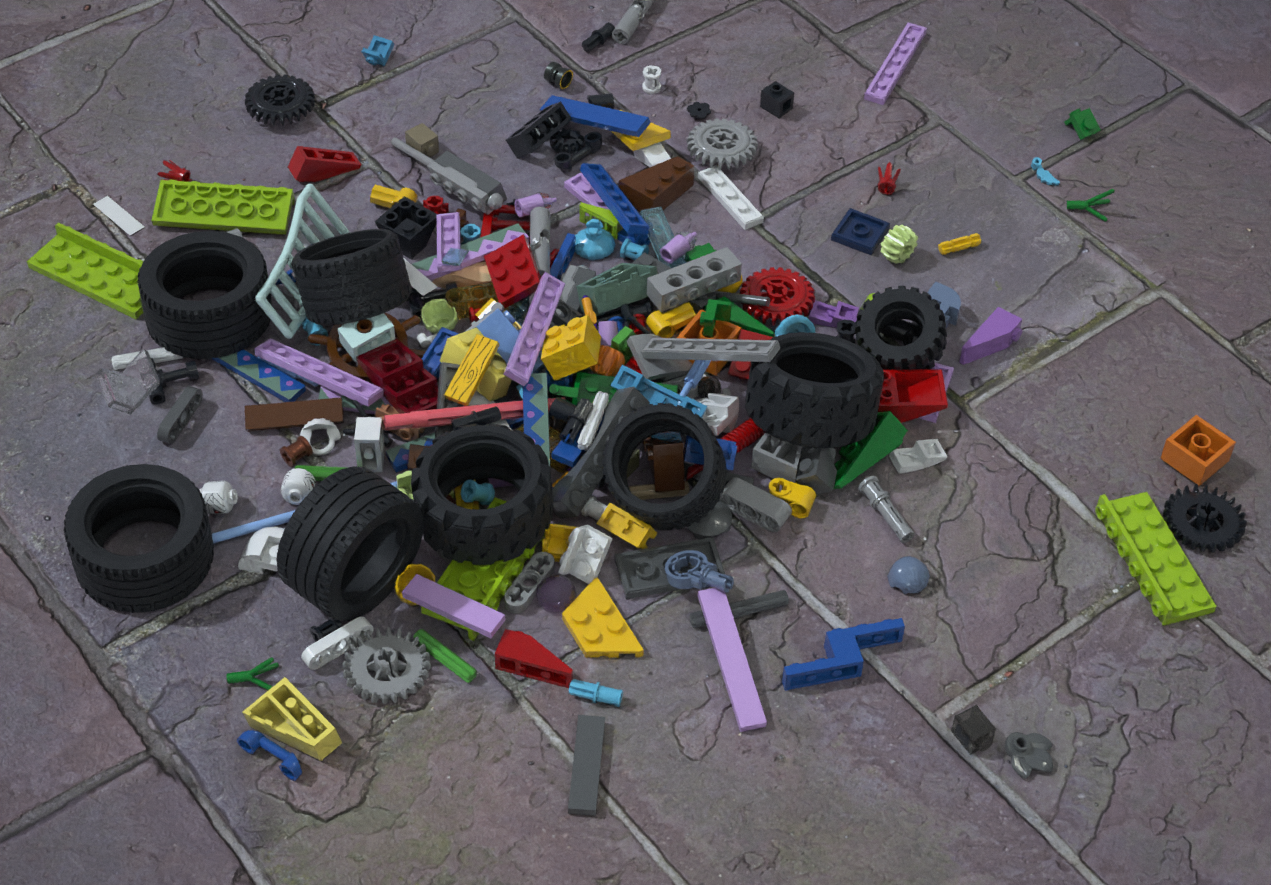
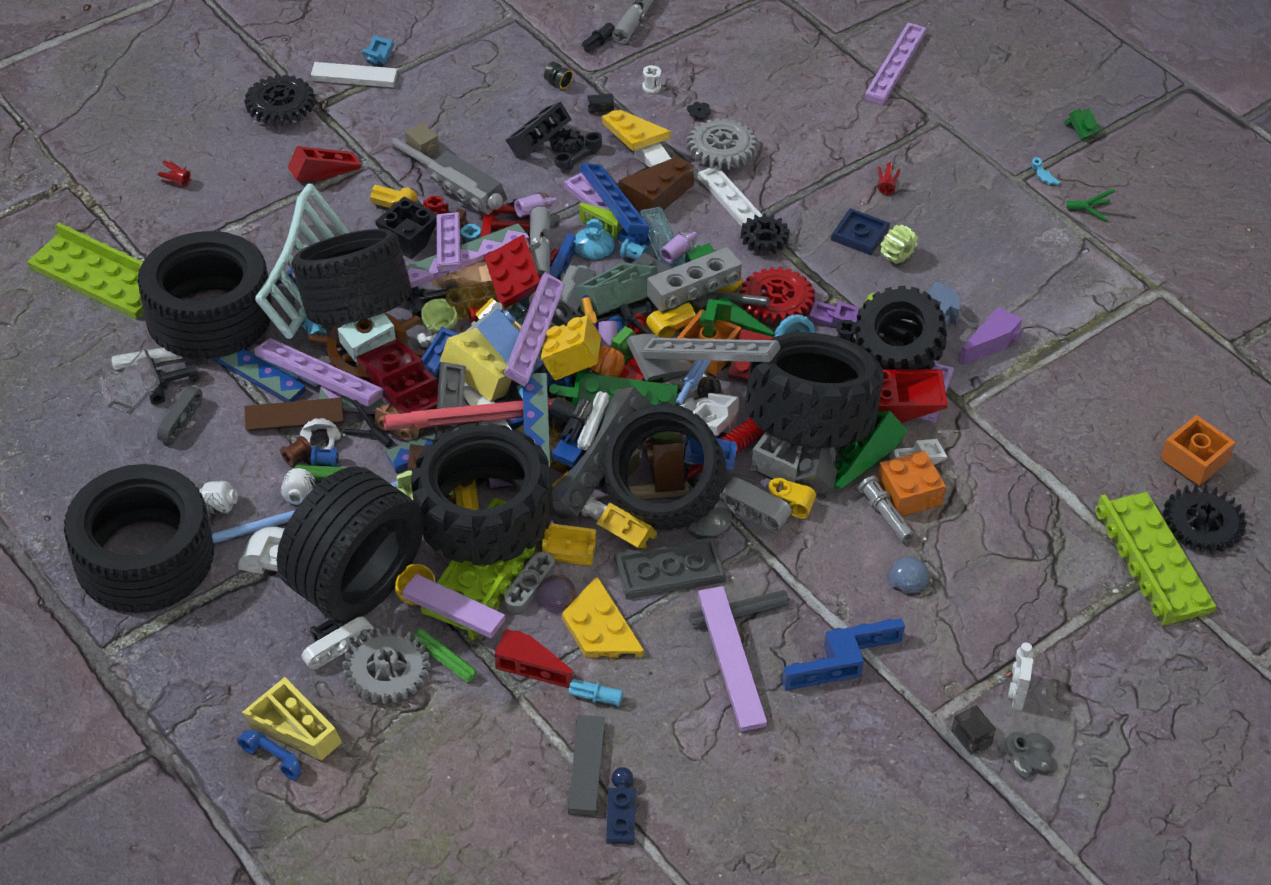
(118, 215): white sticker -> none
(223, 207): lime bracket -> none
(244, 676): green plant -> none
(325, 457): none -> blue bush
(354, 74): none -> white tile
(369, 443): white brick -> none
(418, 280): white sticker -> none
(454, 256): clear light blue piece -> none
(471, 370): yellow tile -> none
(476, 492): medium azure bush -> none
(482, 418): black axle -> none
(585, 553): white bracket -> none
(602, 117): blue tile -> none
(621, 808): none -> dark blue plate
(654, 392): dark azure slope -> none
(700, 577): sand blue pin -> none
(765, 234): none -> black gear
(777, 99): black brick -> none
(912, 483): none -> orange brick
(959, 244): yellow axle -> none
(1021, 676): none -> white plate

